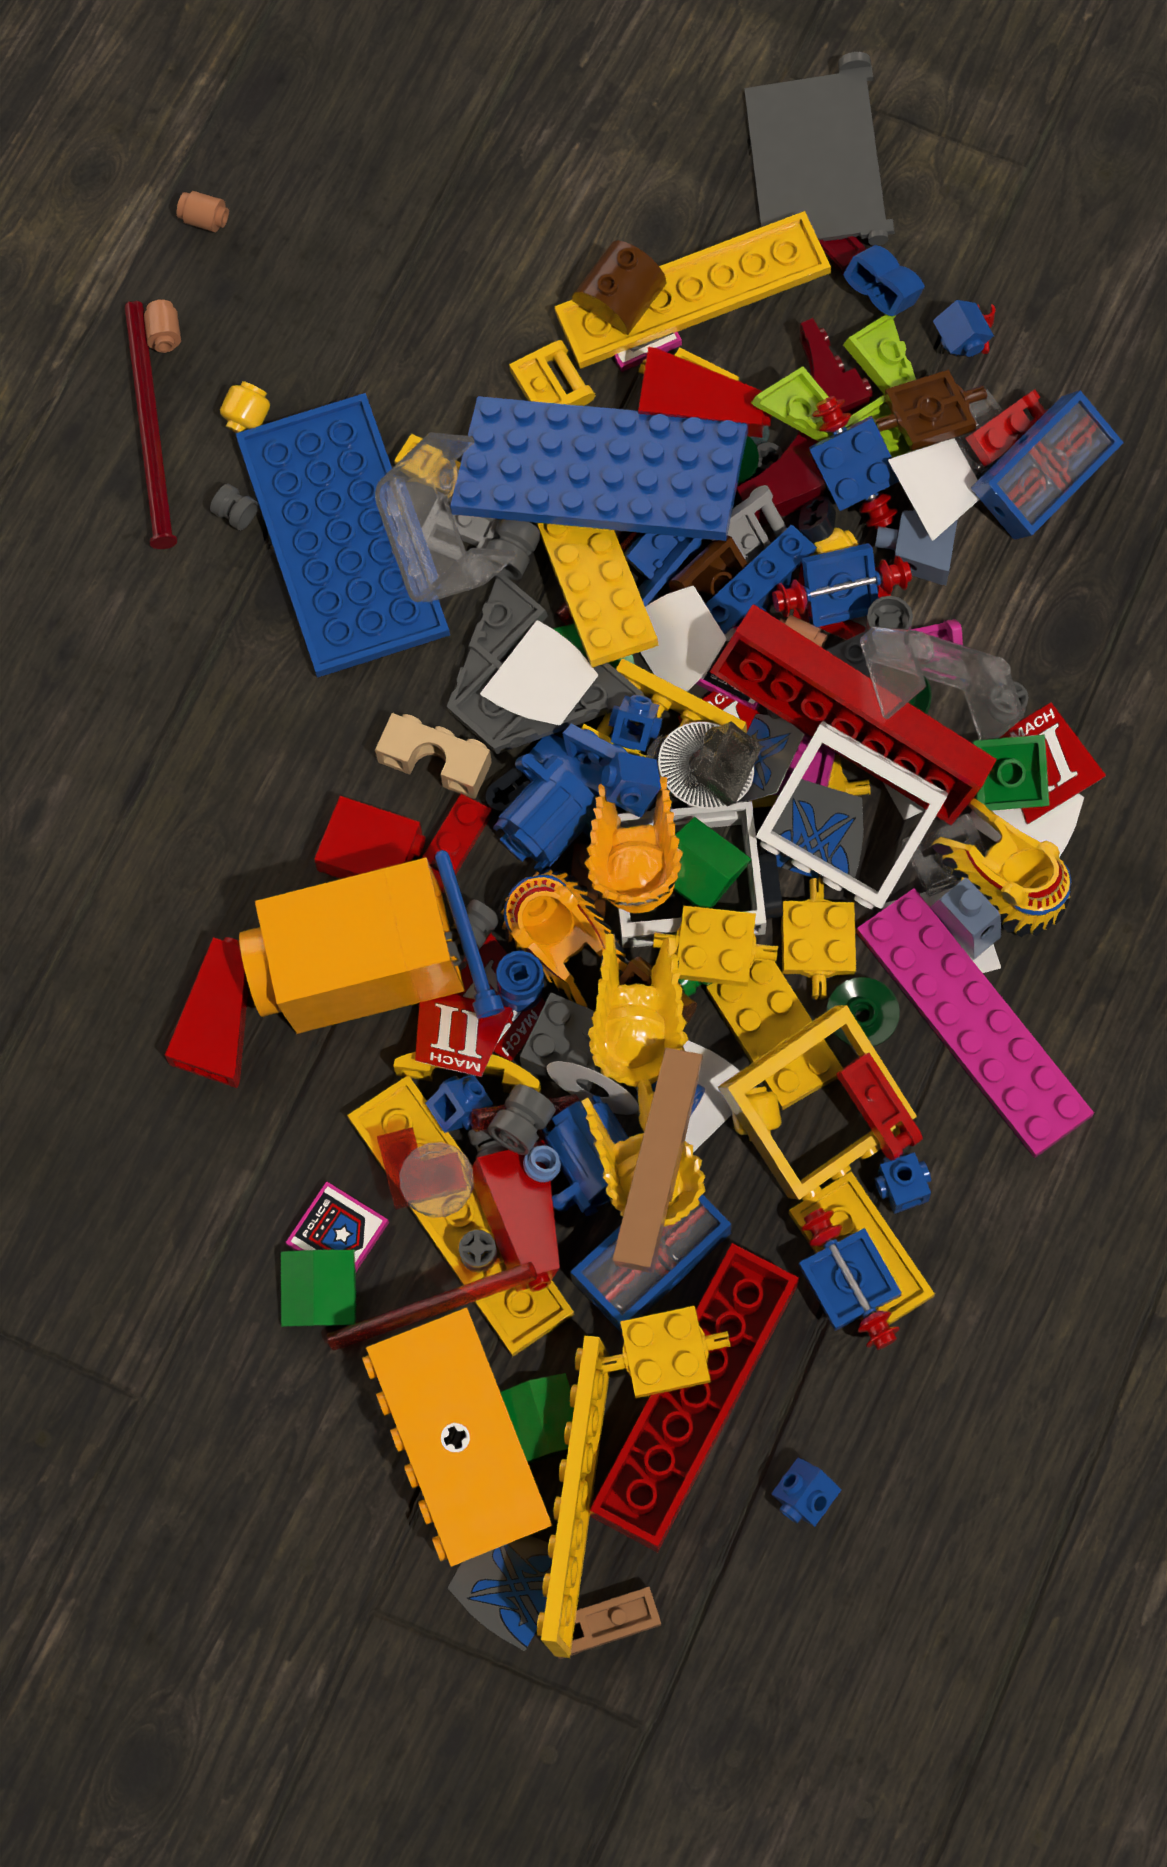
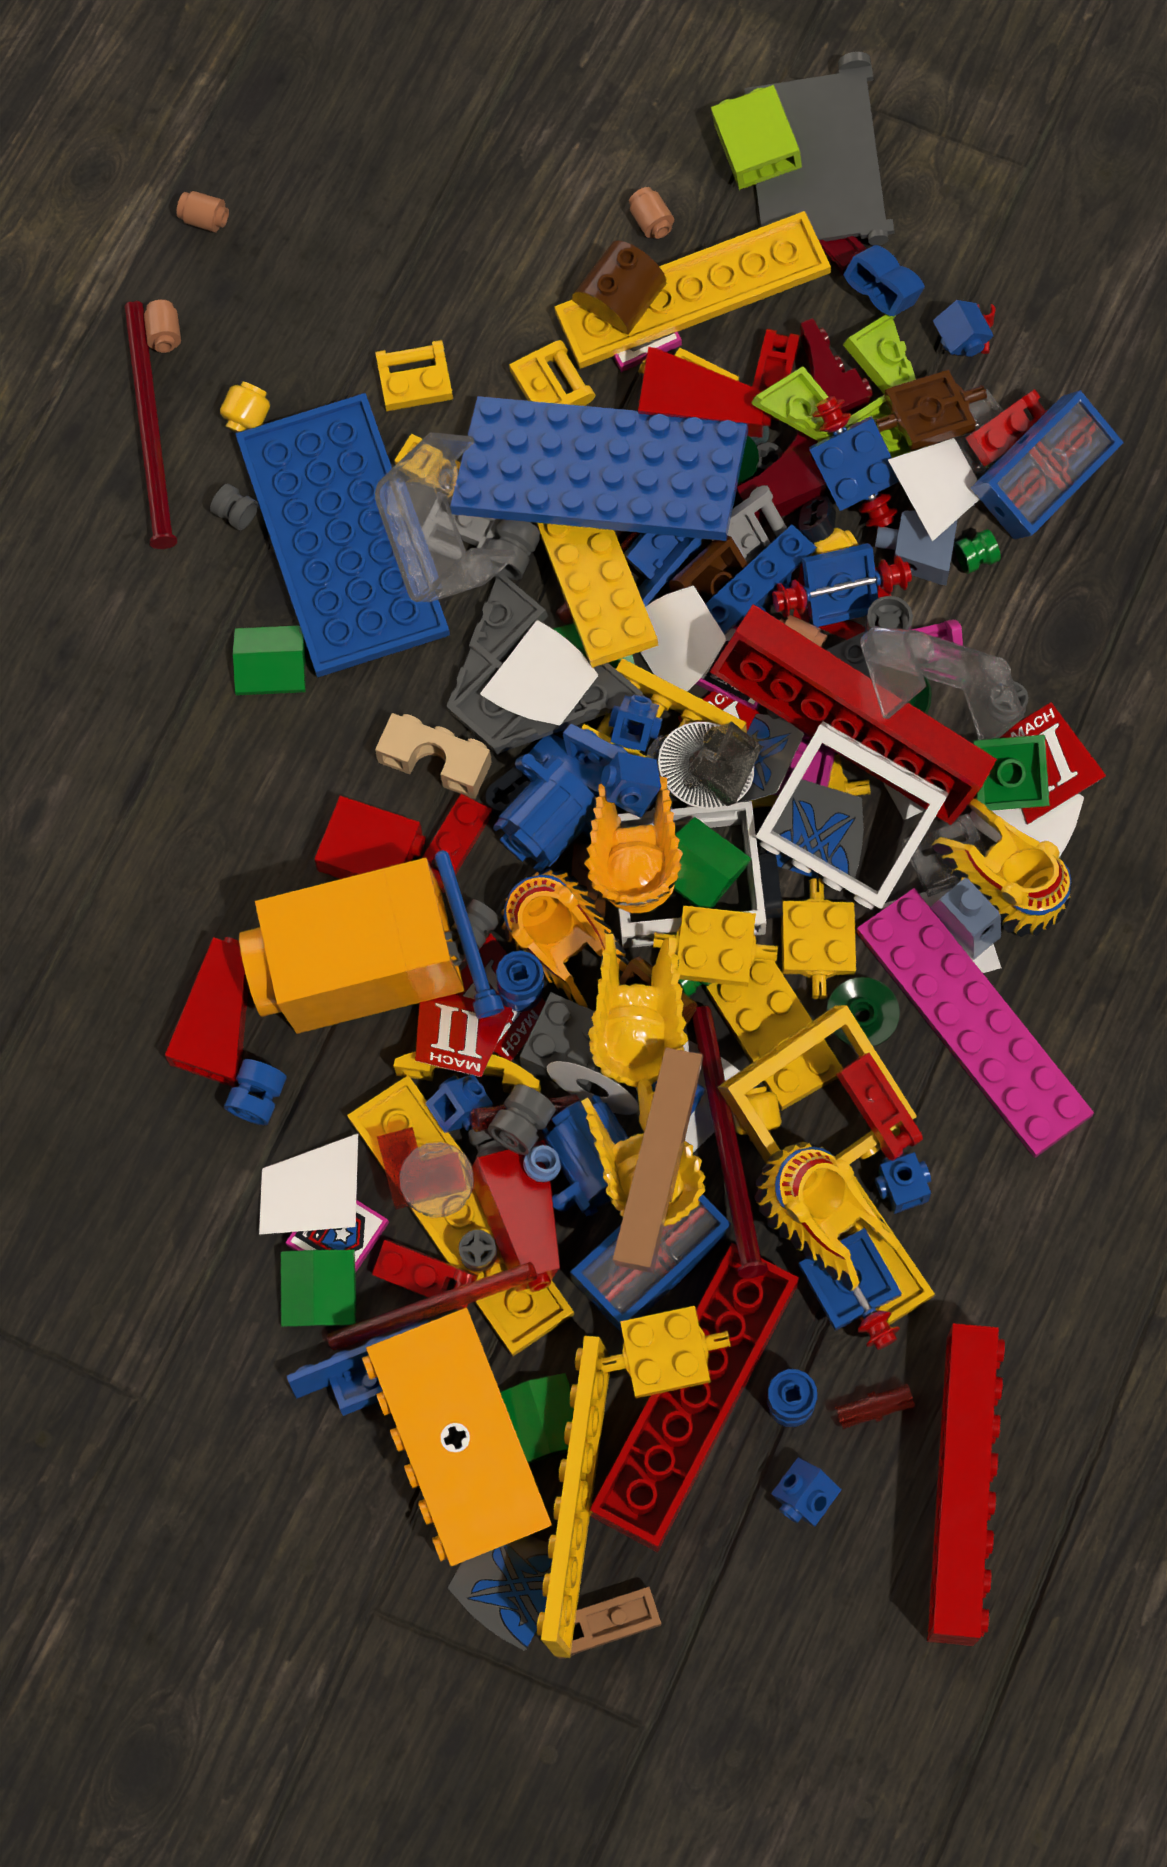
(259, 1080): none -> blue wheel
(269, 660): none -> green slope
(311, 1190): none -> white sticker
(345, 1374): none -> blue bracket
(417, 385): none -> yellow plate
(418, 1271): none -> red plate
(651, 213): none -> nougat brick
(728, 1147): none -> dark red axle
(756, 136): none -> lime brick
(773, 364): none -> red plate
(791, 1397): none -> blue wheel
(813, 1202): none -> yellow piece
(875, 1406): none -> clear red pin
(963, 1485): none -> red brick
(978, 550): none -> green wheel

